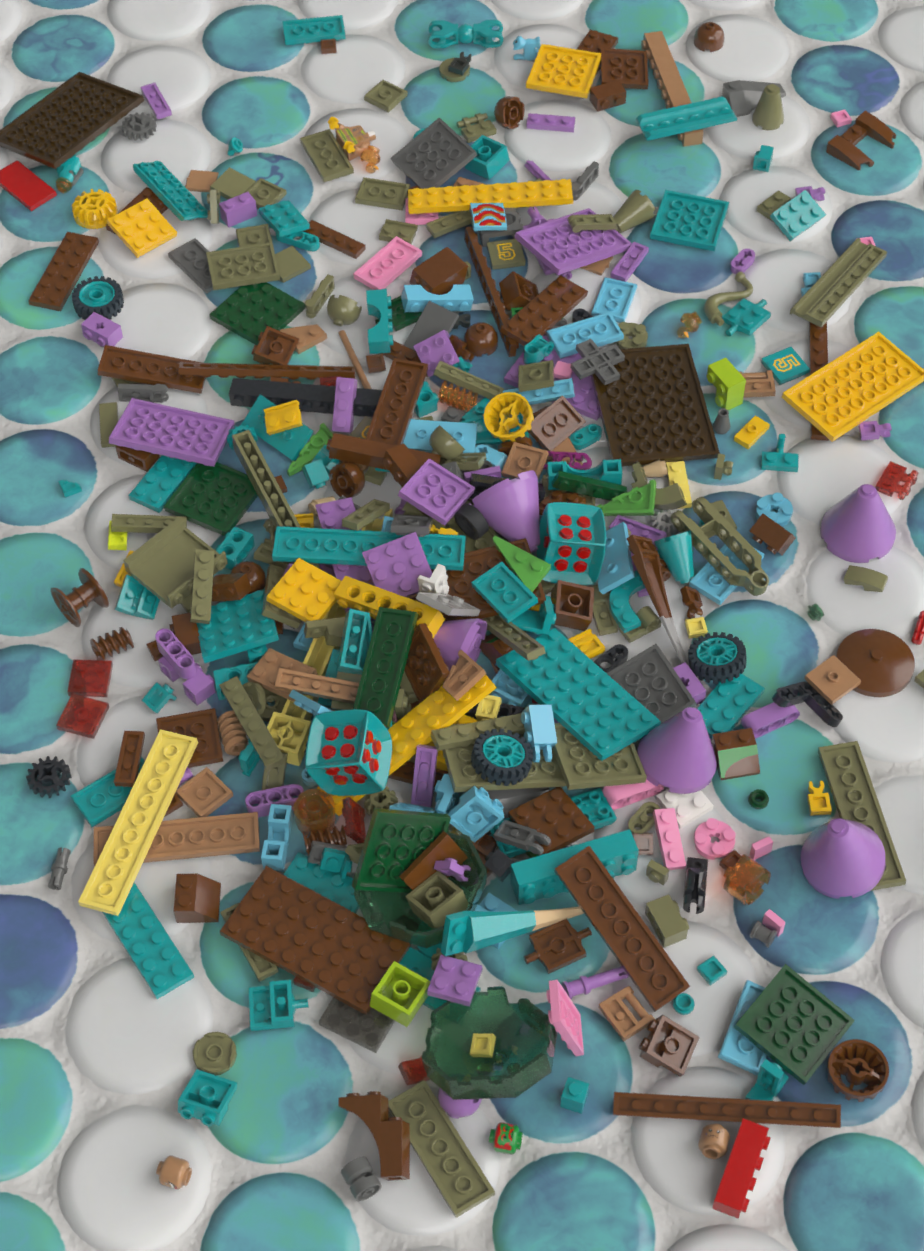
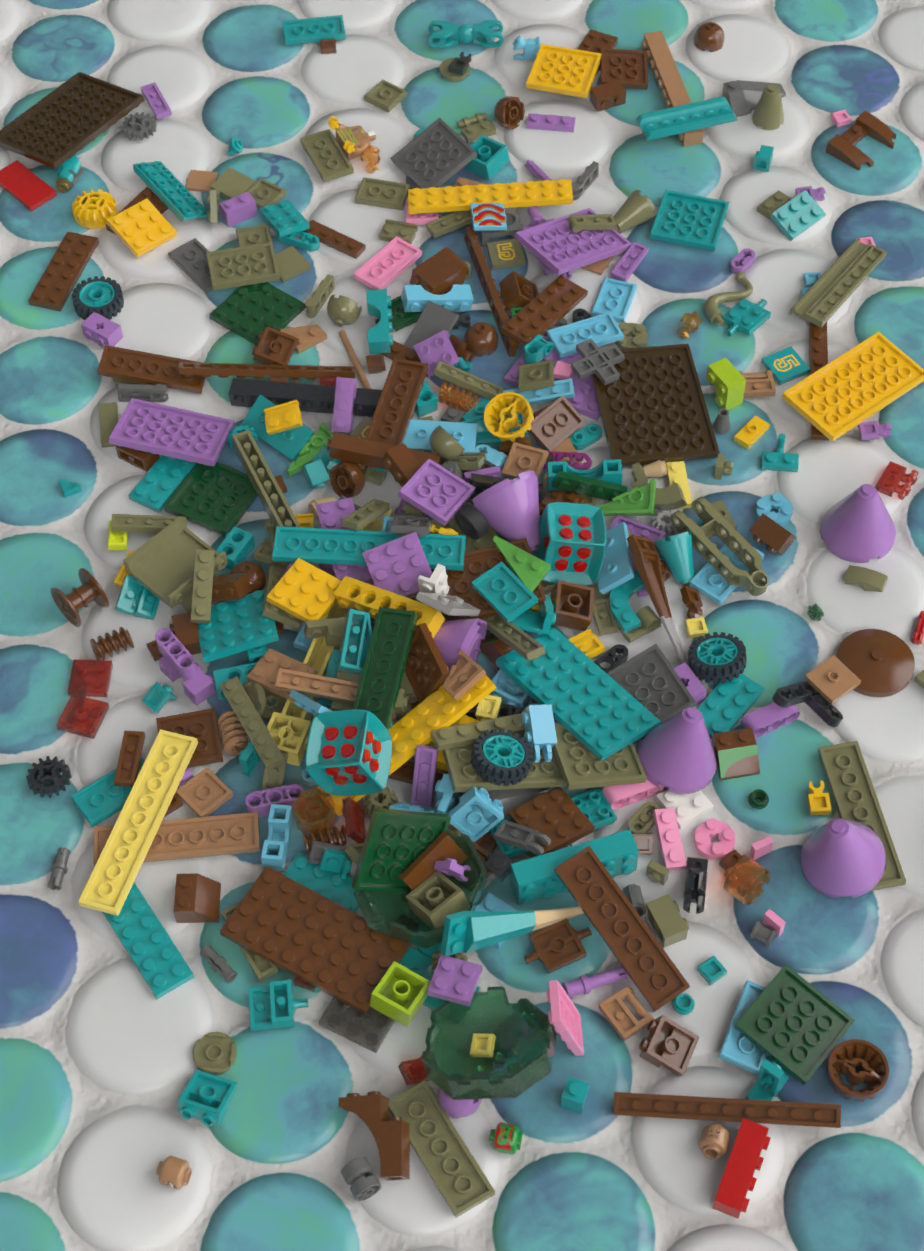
(218, 964): none -> dark grey pin
(635, 897): none -> dark grey piece

